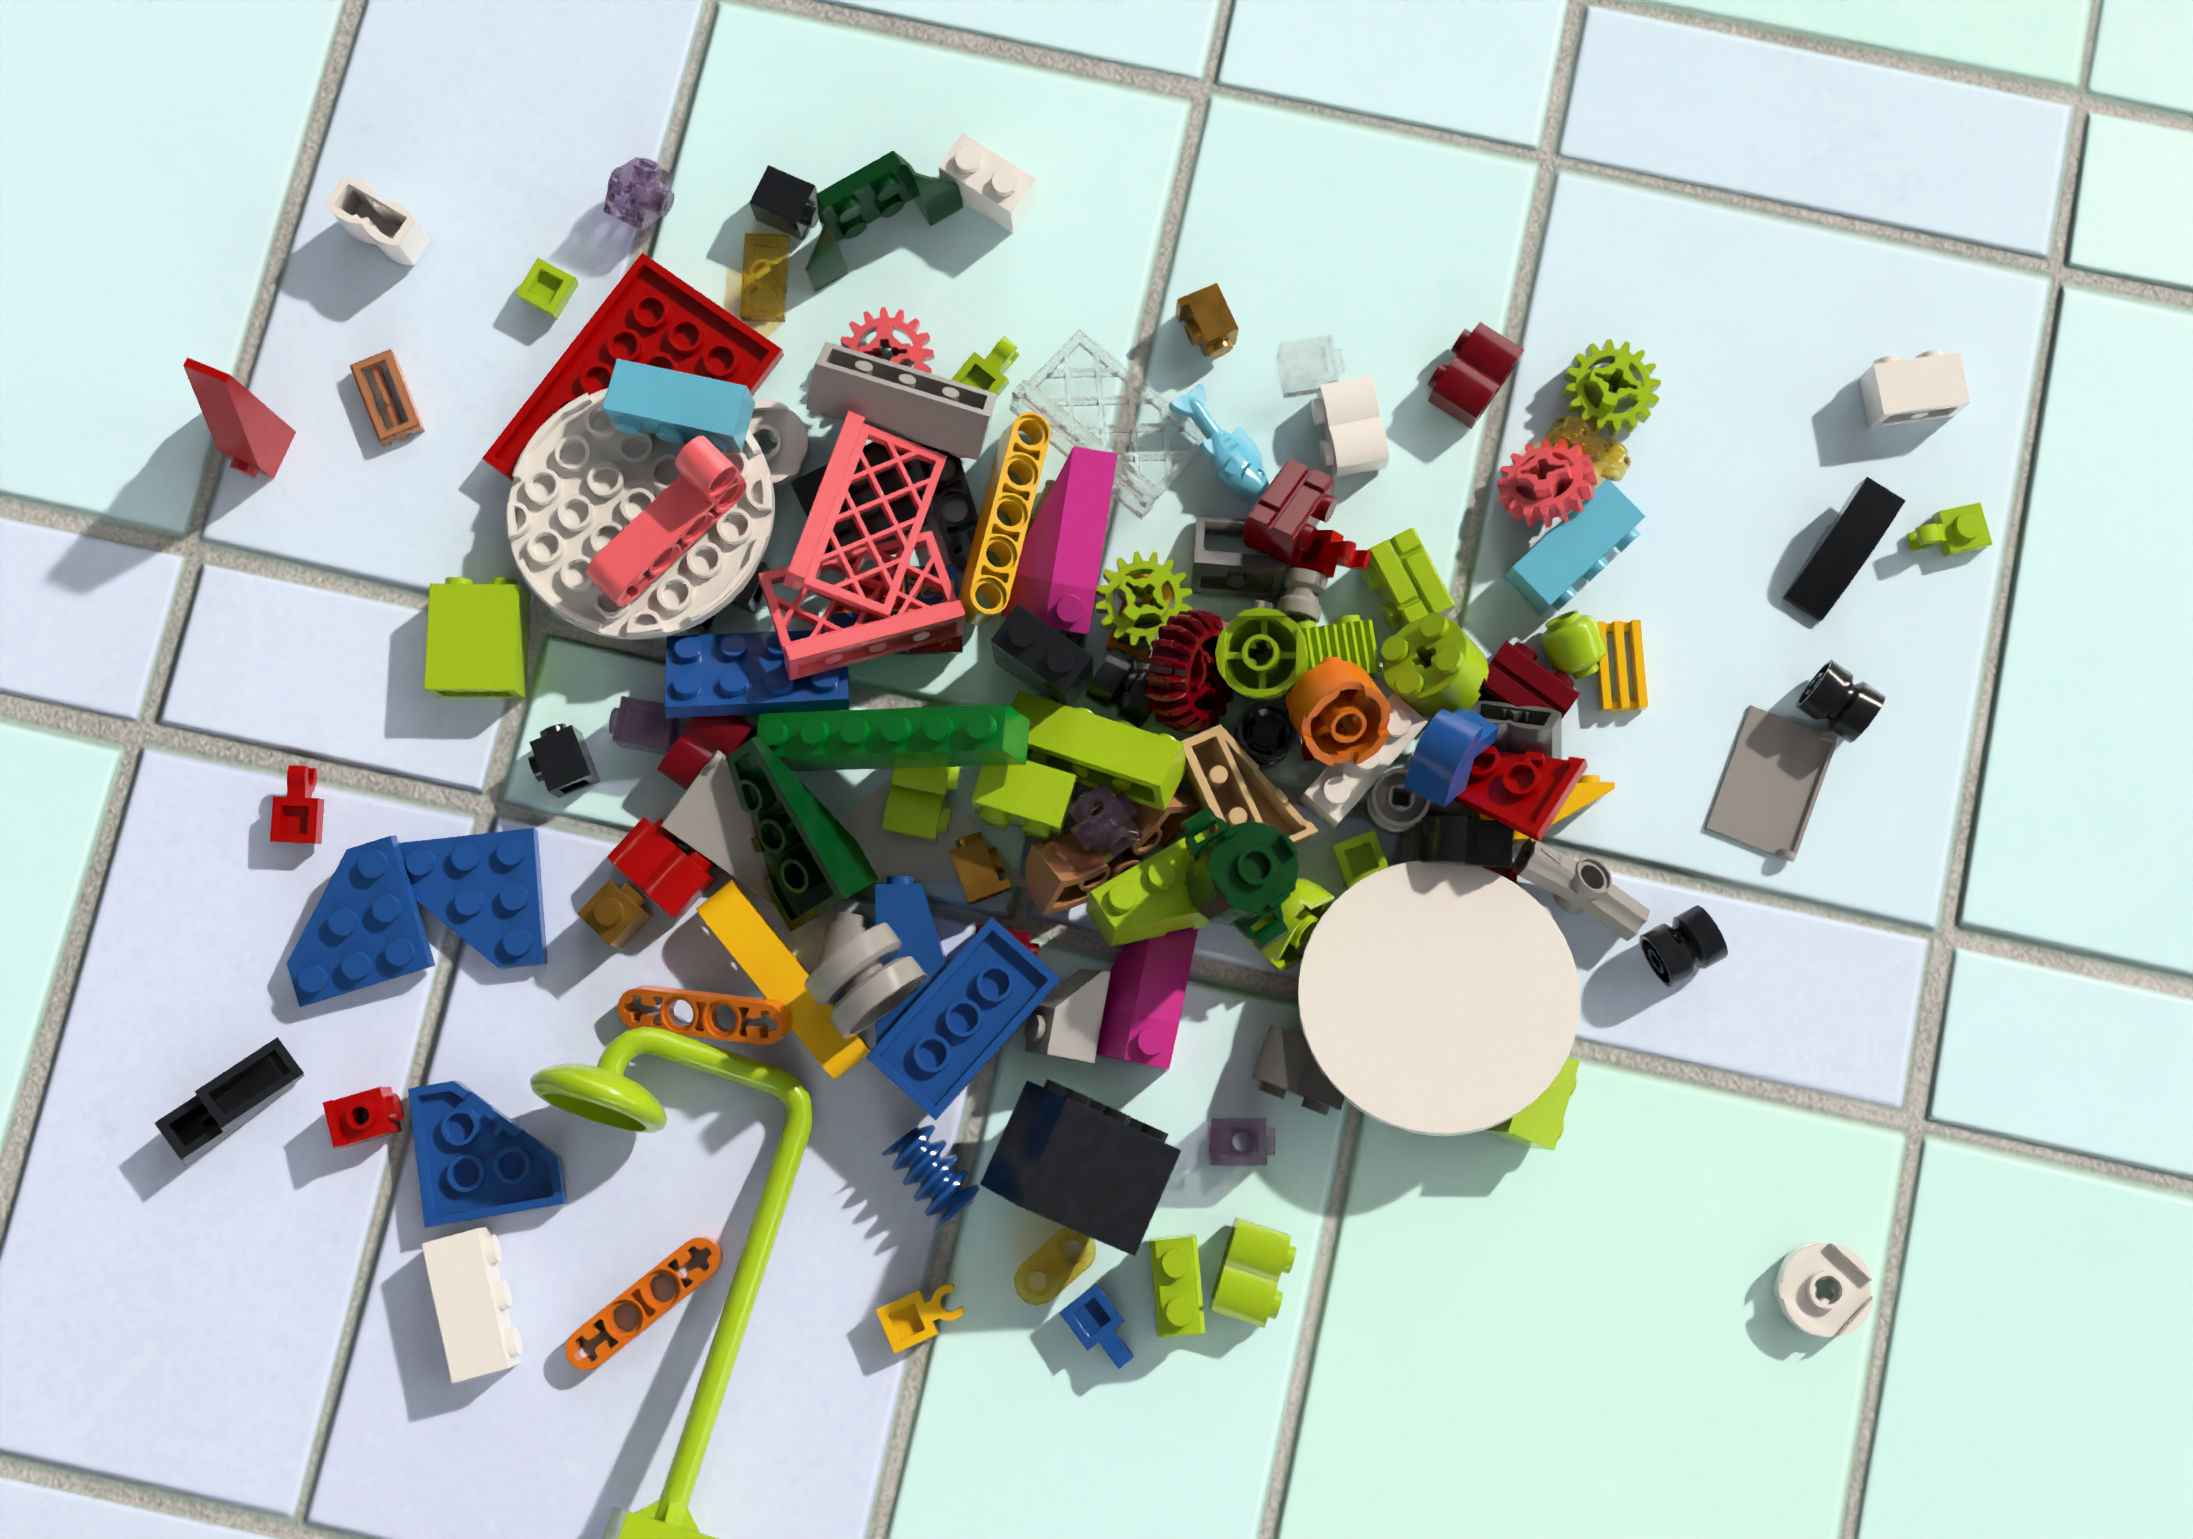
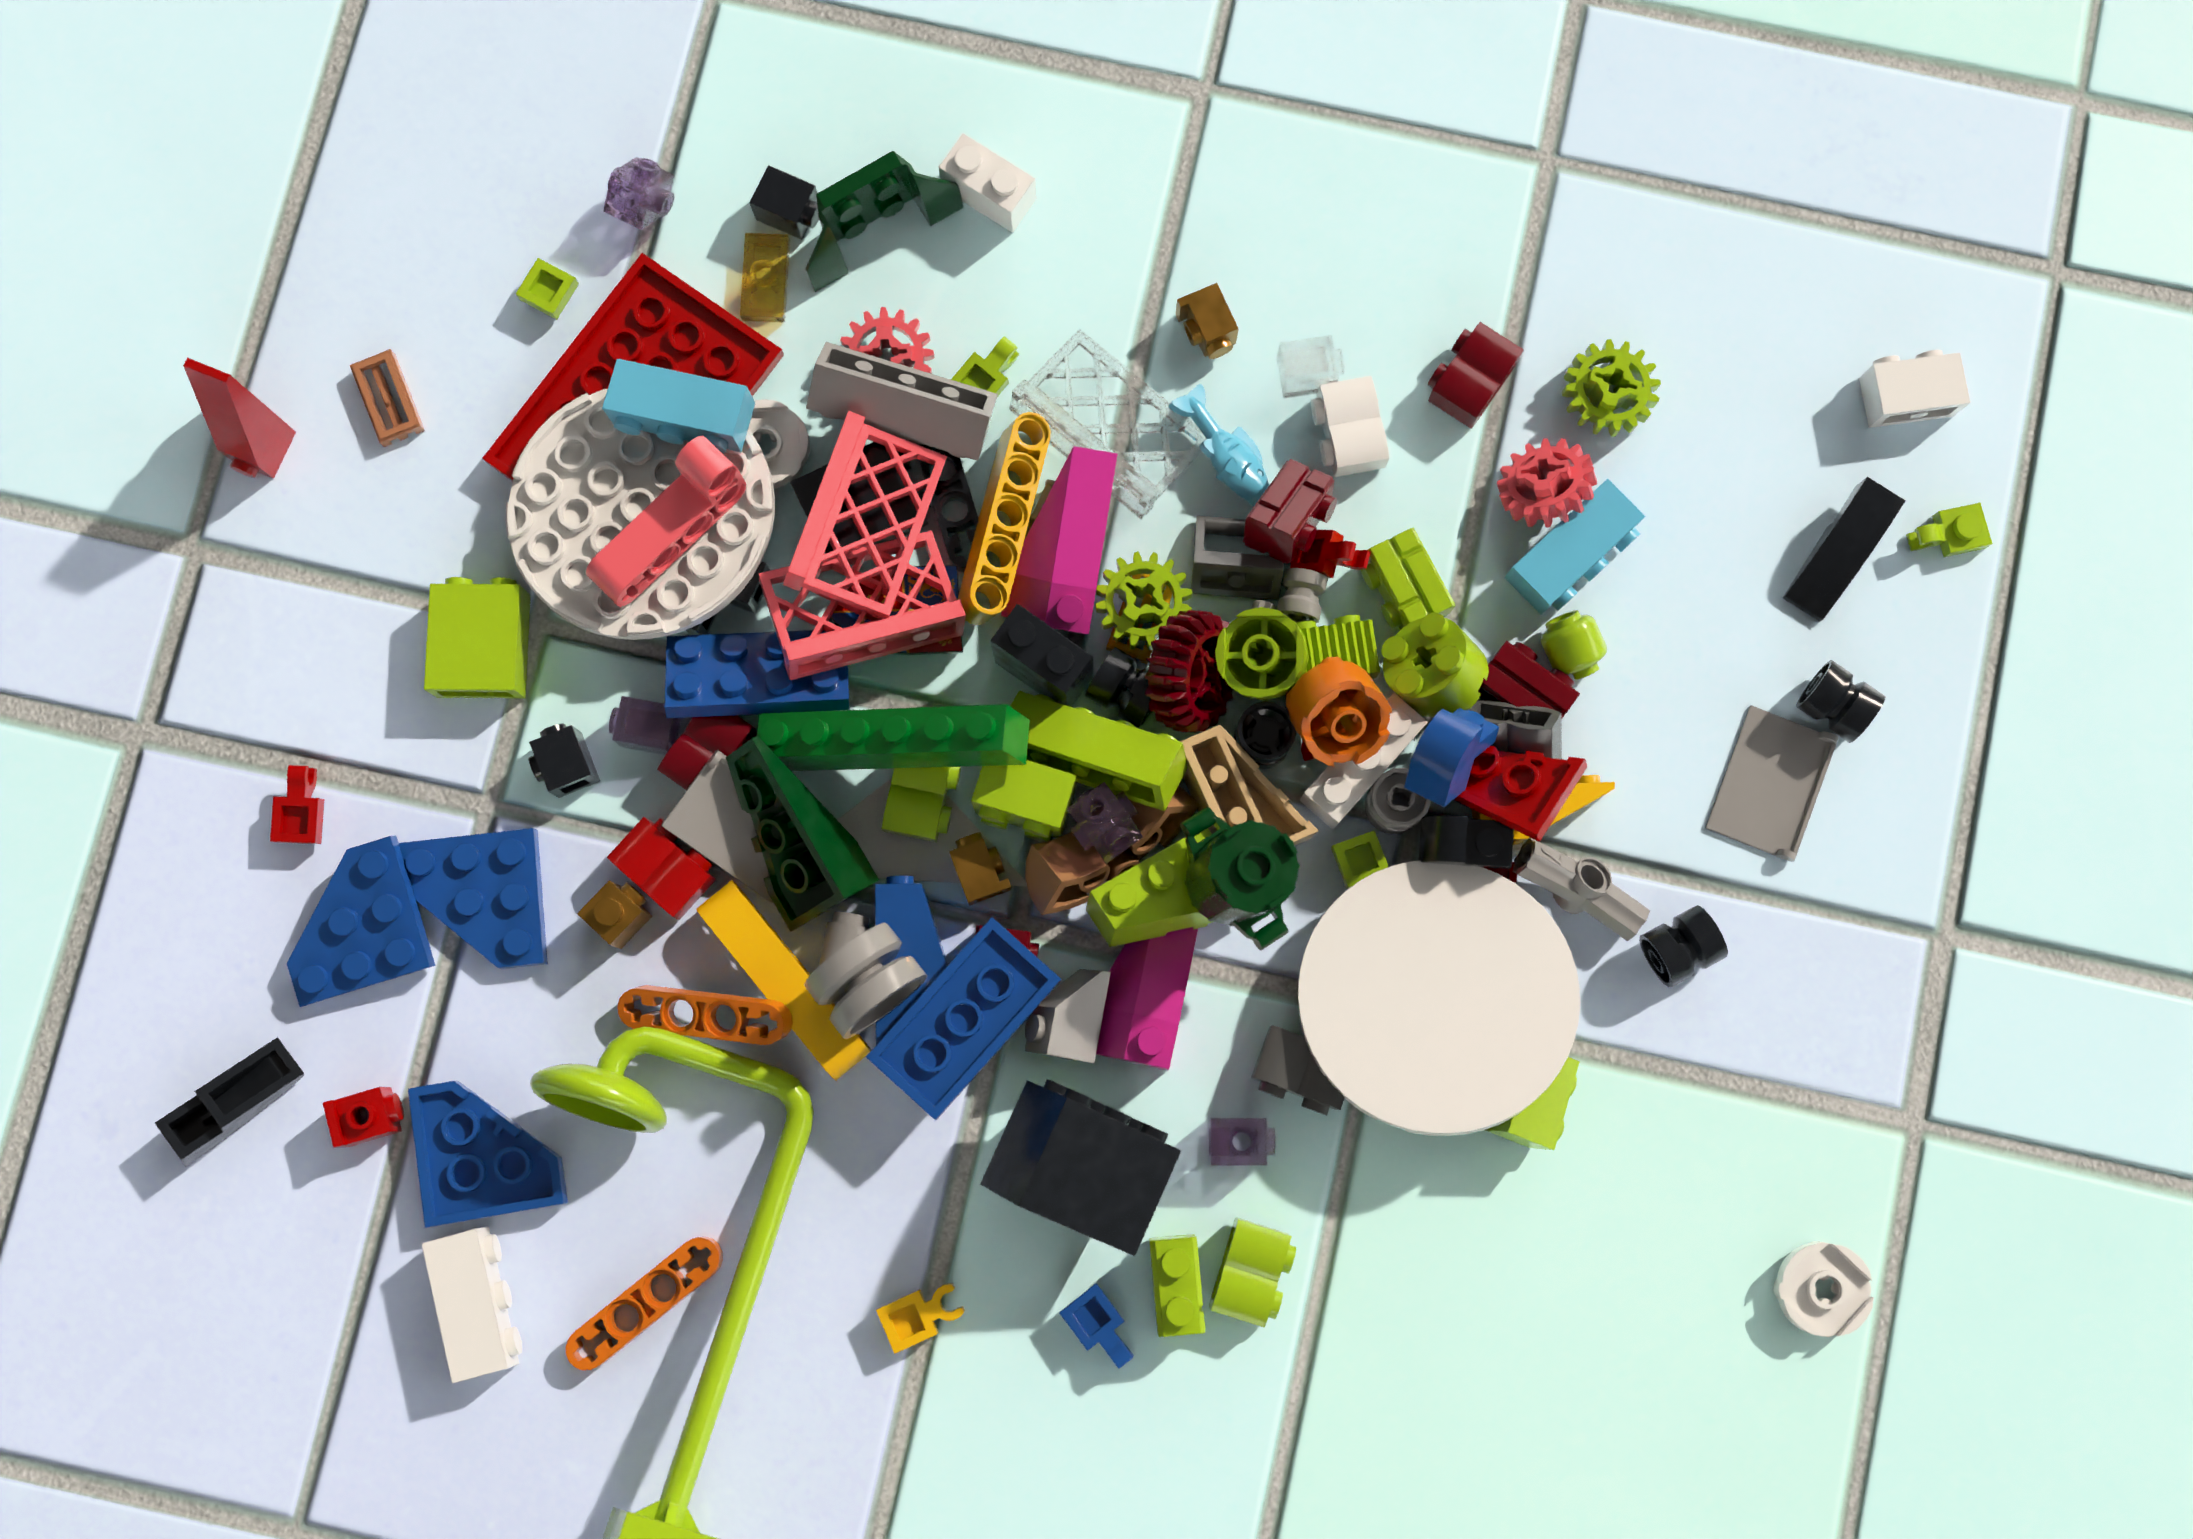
(378, 221): white brick -> none
(932, 1173): blue piece -> none
(1056, 1266): clear yellow plate -> none
(1301, 916): lime cylinder -> none
(1607, 455): clear yellow plate -> none
(1640, 701): yellow tile -> none

